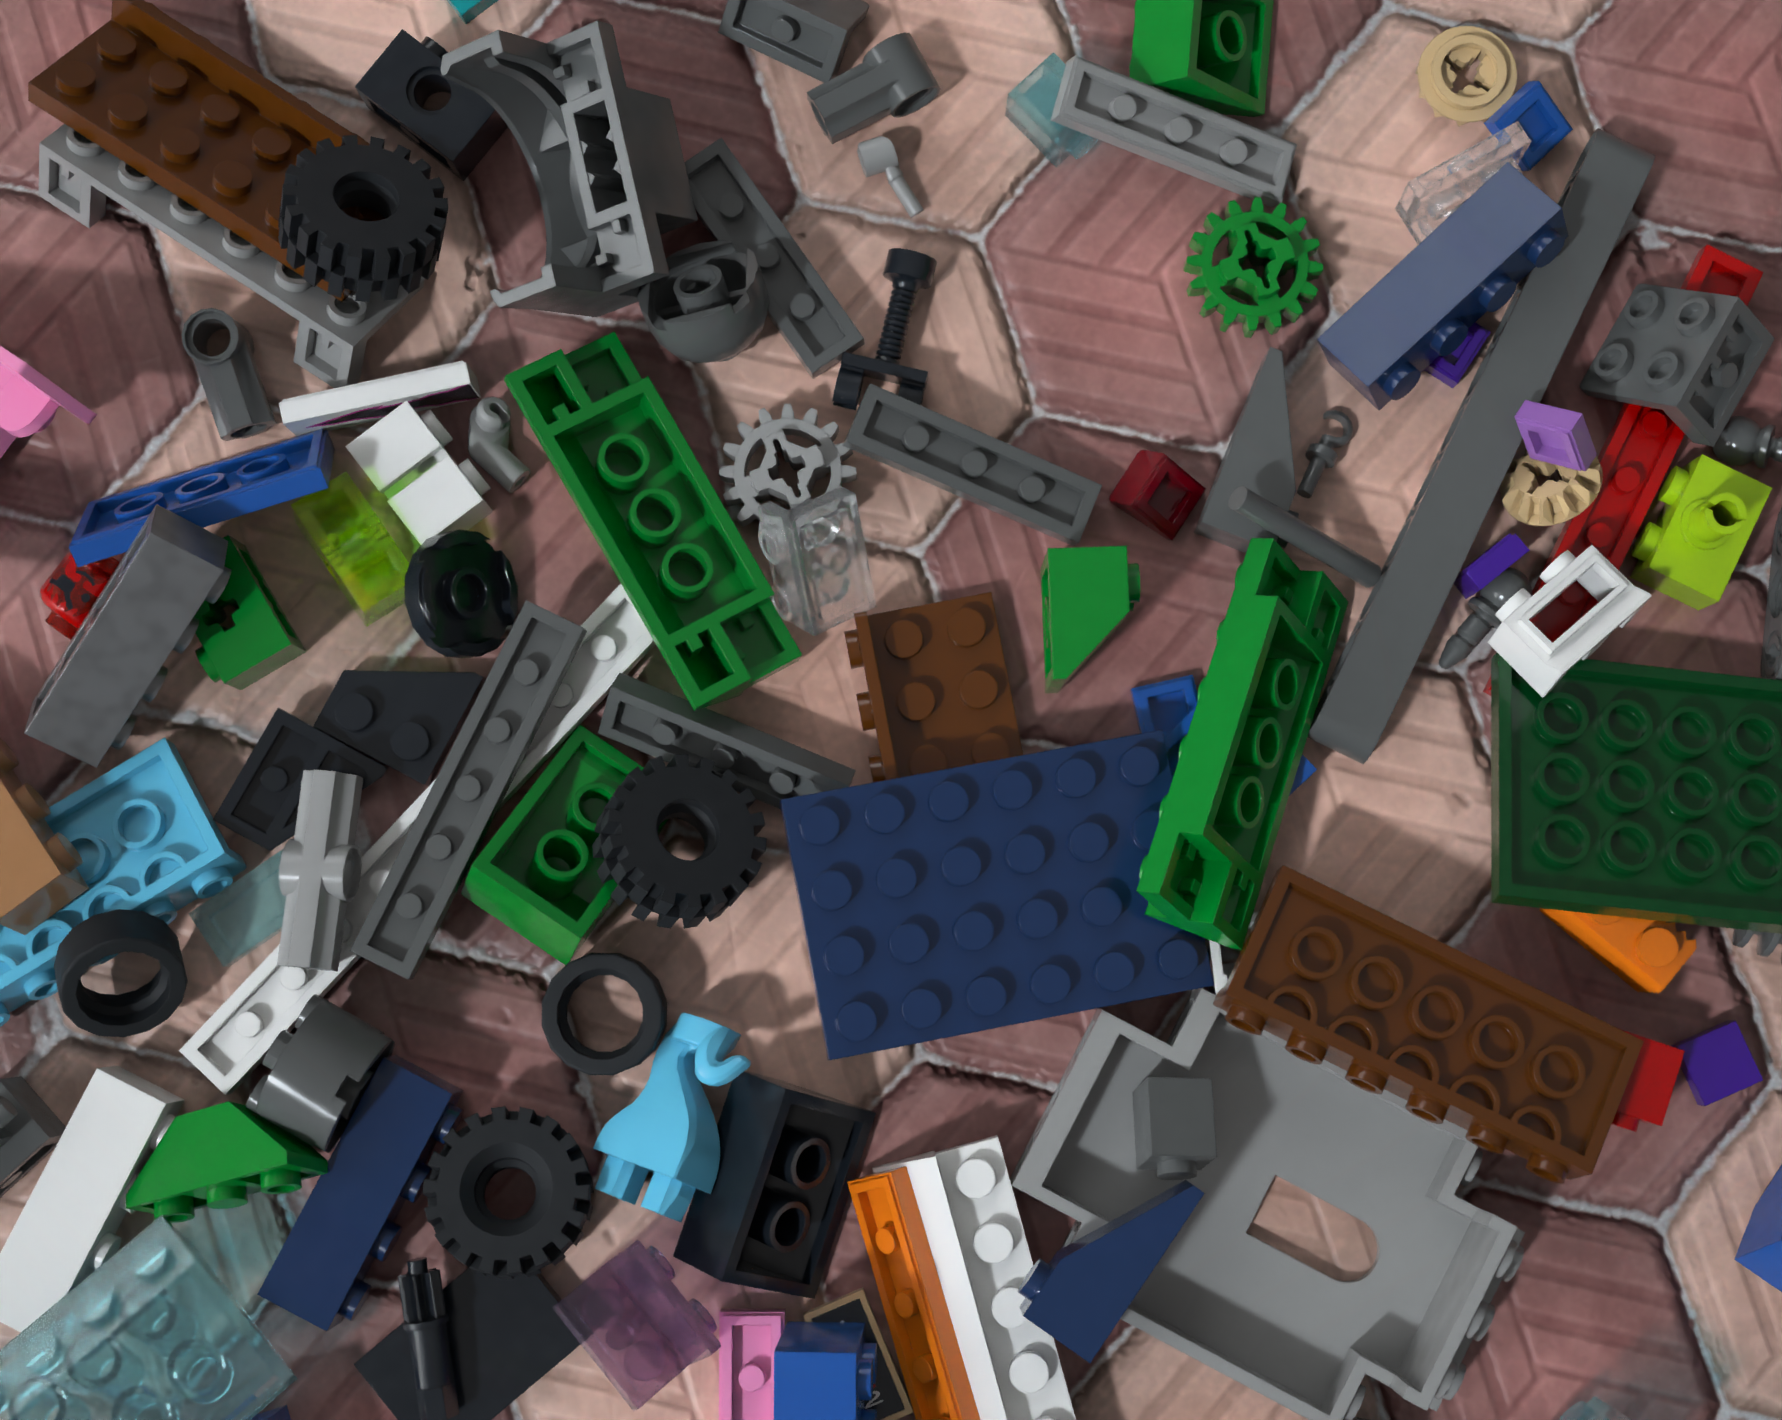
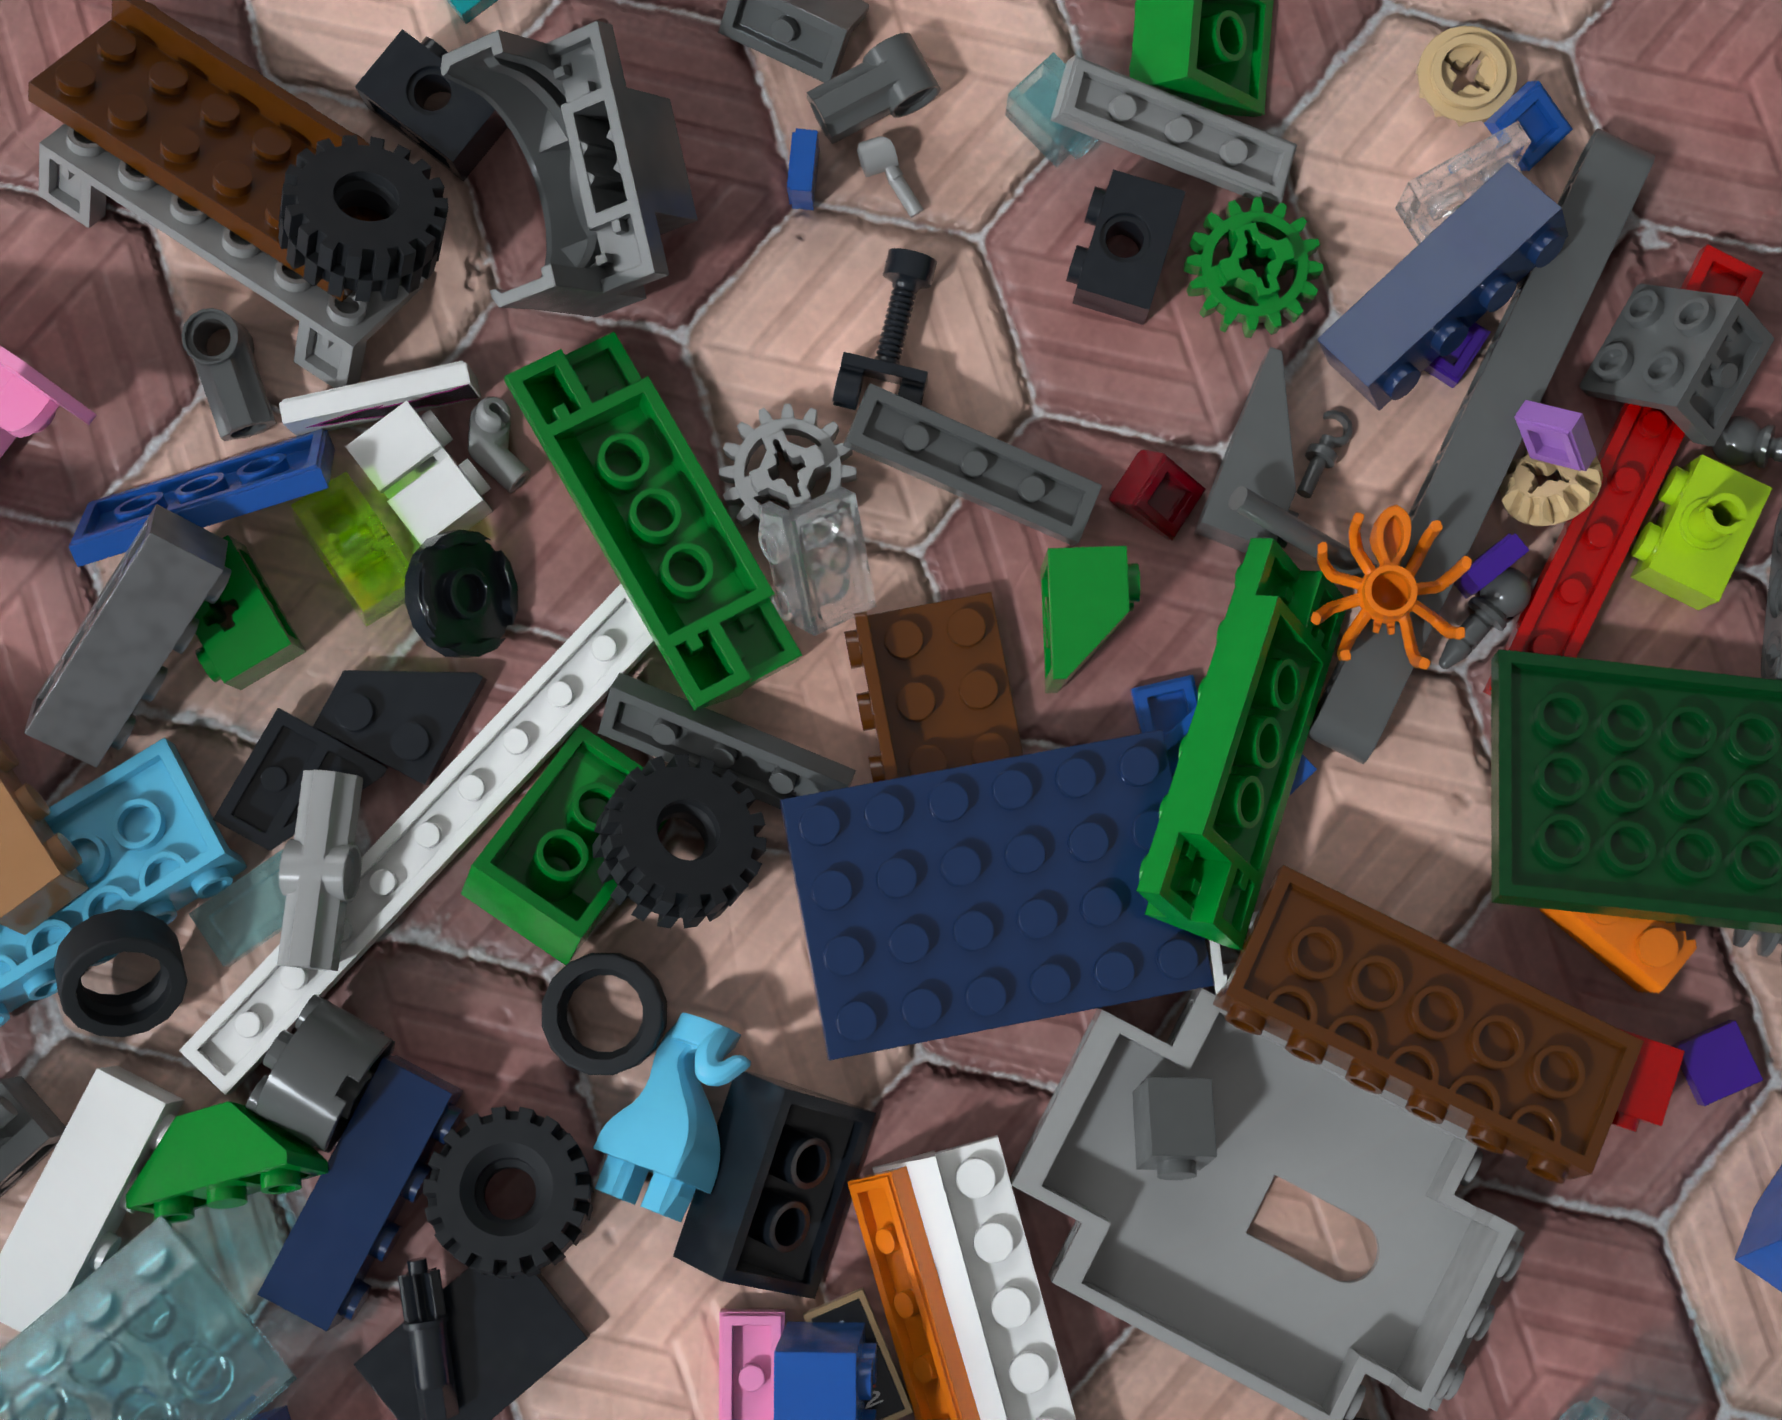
(73, 591): head -> none
(468, 790): dark grey plate -> none
(638, 1323): clear purple bracket -> none
(707, 303): dark grey cylinder -> none
(798, 297): dark grey plate -> none
(803, 169): none -> blue tile
(1099, 1275): dark blue slope -> none
(1147, 216): none -> black brick
(1389, 590): none -> orange animal
(1531, 652): white window -> none

